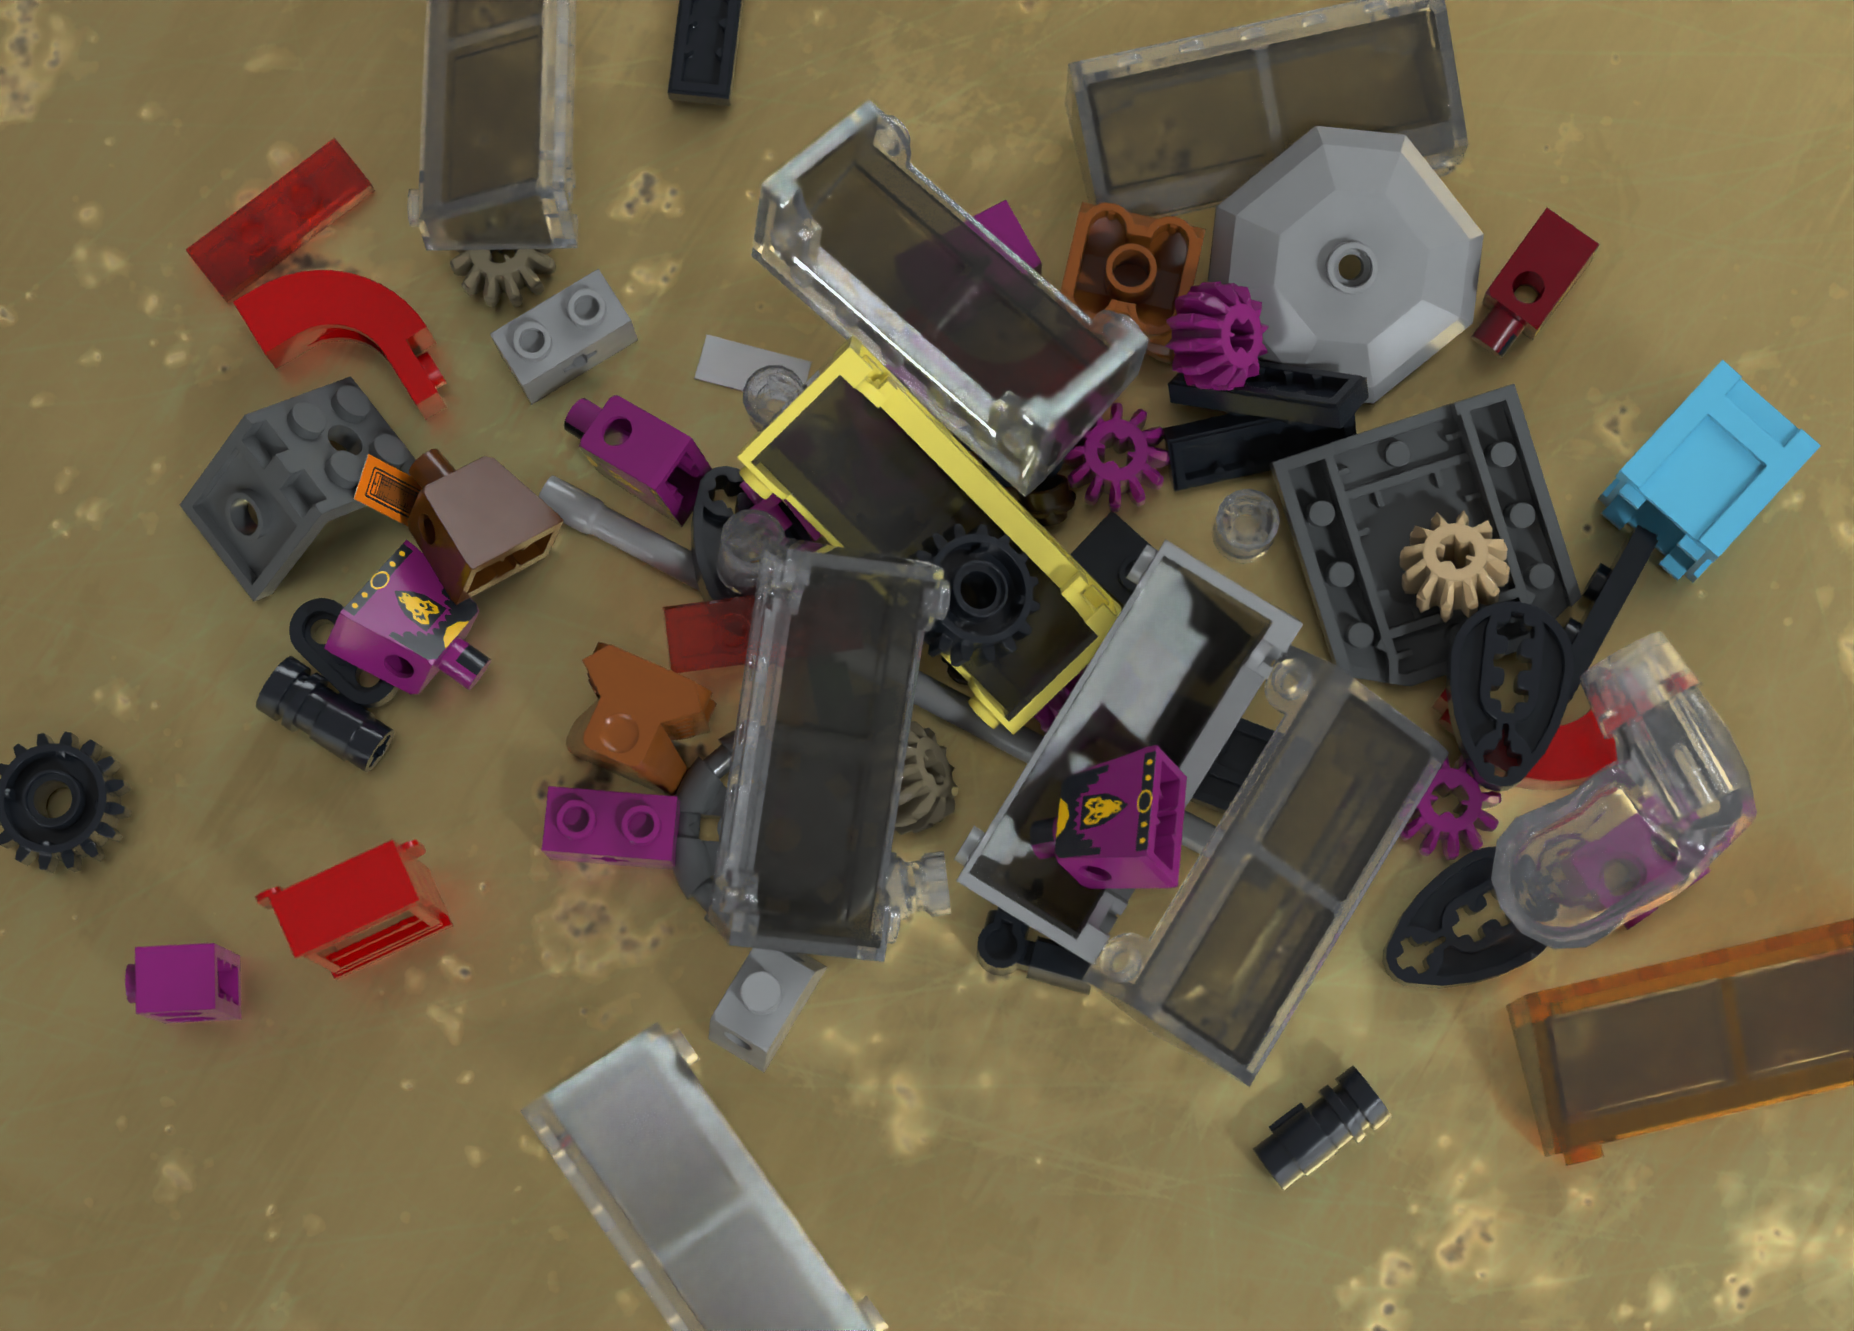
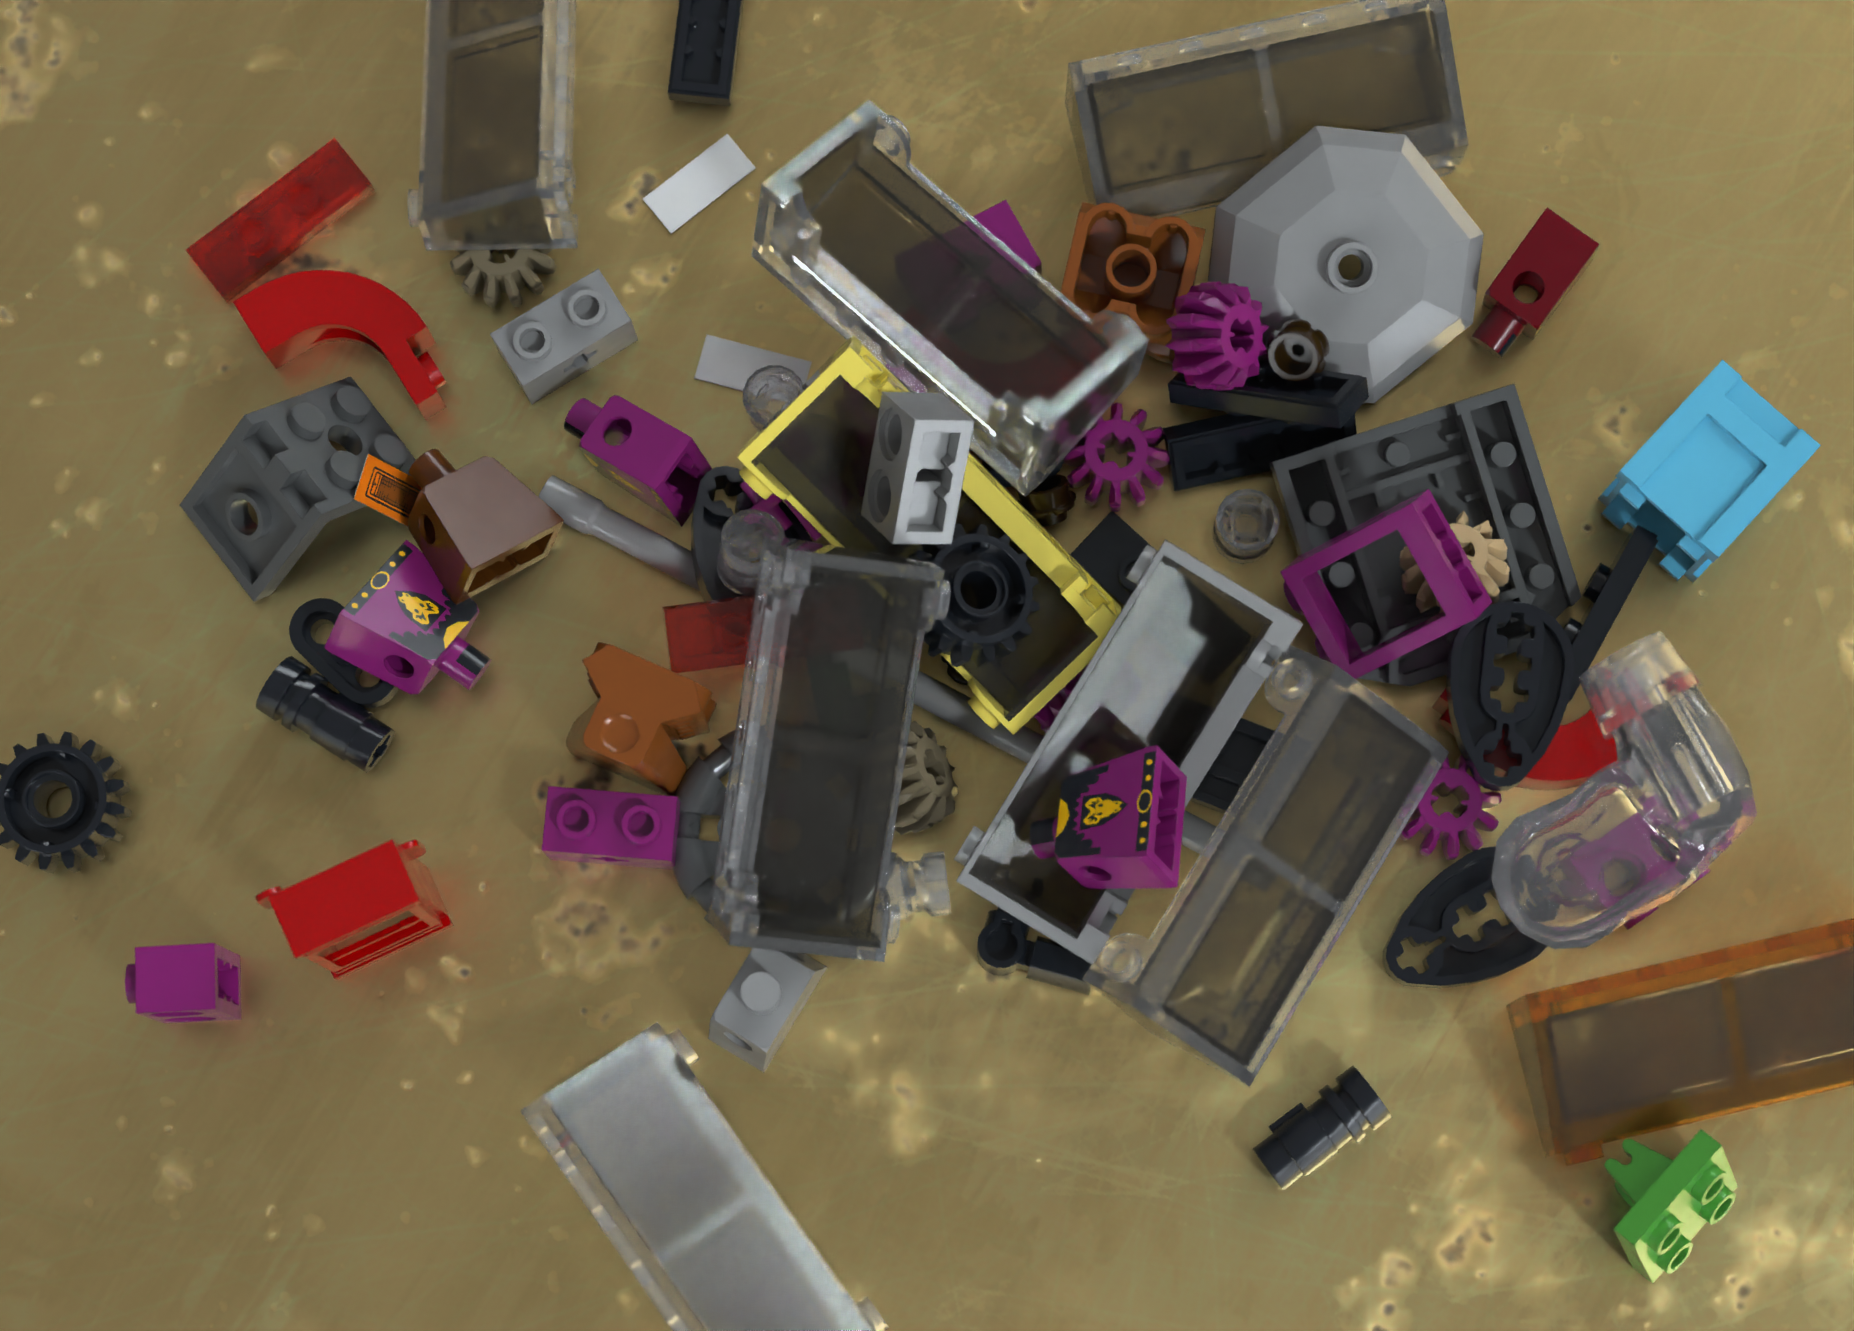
(699, 183): none -> white sticker
(917, 468): none -> light grey brick
(1291, 364): none -> dark brown plate
(1439, 560): none -> magenta window
(1670, 1201): none -> bright green plate

